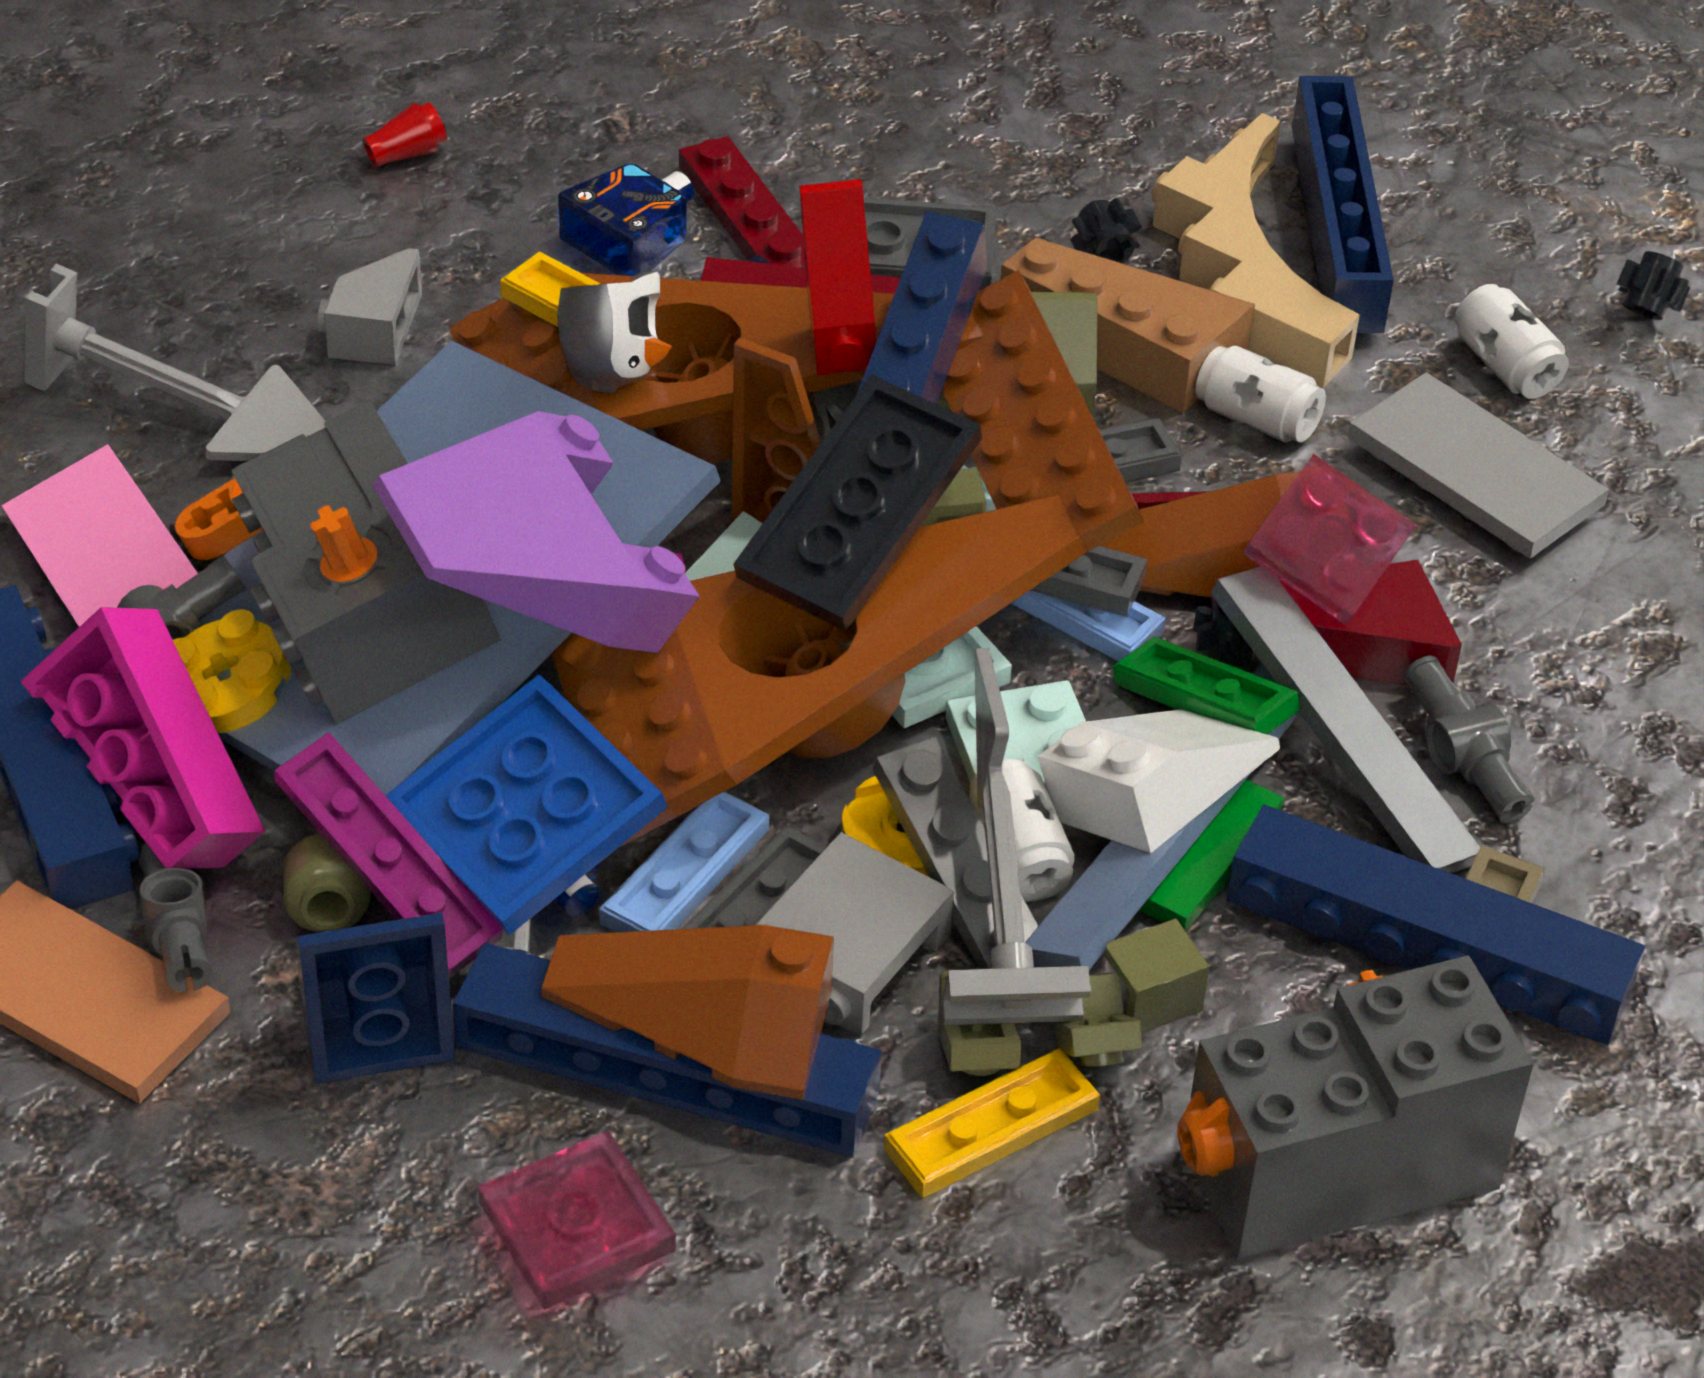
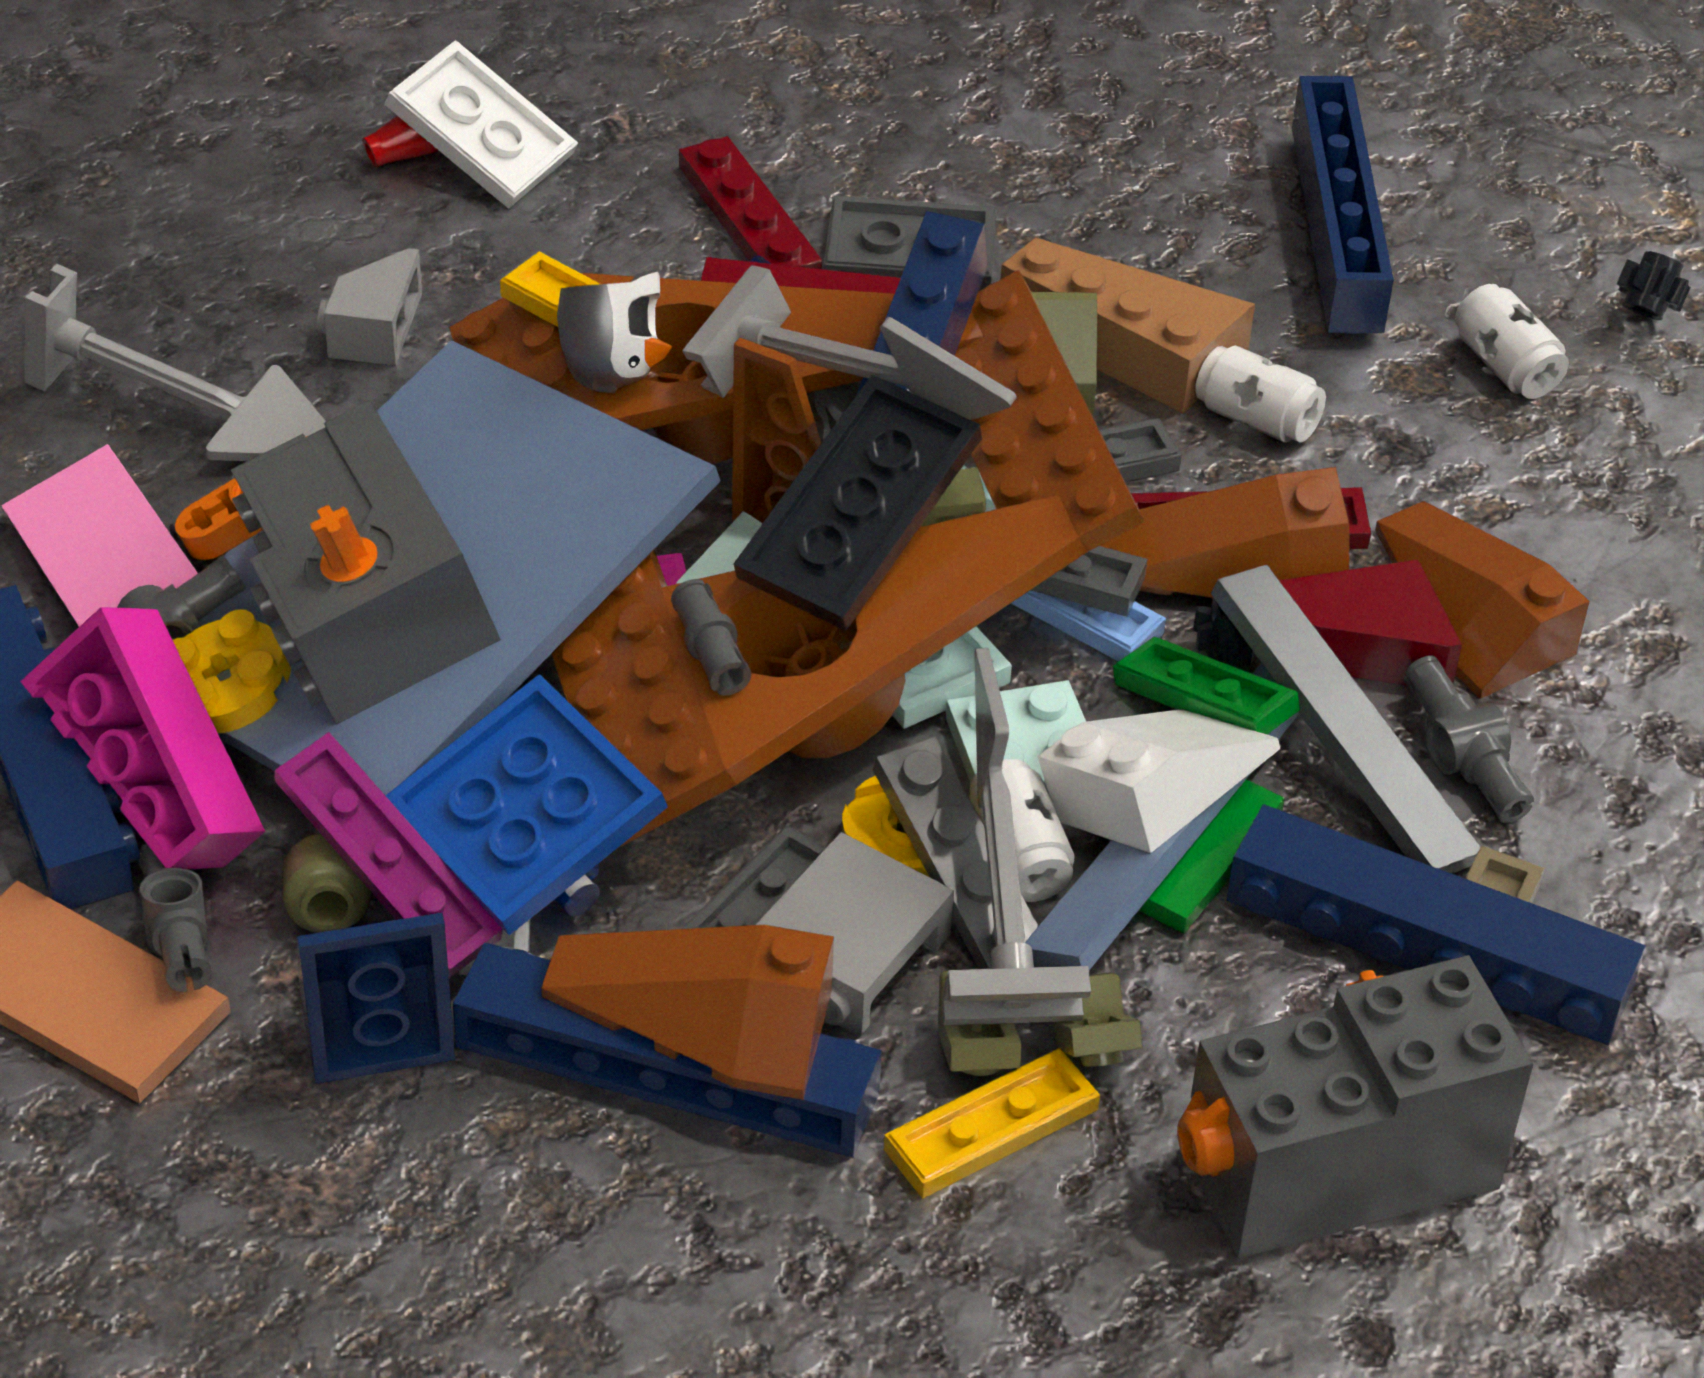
(481, 123): none -> white tile
(521, 529): medium lavender wedge -> none
(576, 1219): clear pink plate -> none
(626, 218): clear blue torso -> none
(686, 866): light blue tile -> none
(711, 637): none -> dark grey pin
(757, 311): none -> light grey piece
(838, 276): red slope -> none
(1106, 230): black gear -> none
(1161, 973): olive panel -> none
(1228, 254): tan arch -> none
(1329, 539): clear pink plate -> none
(1478, 464): light grey tile -> none
(1501, 601): none -> dark orange wedge

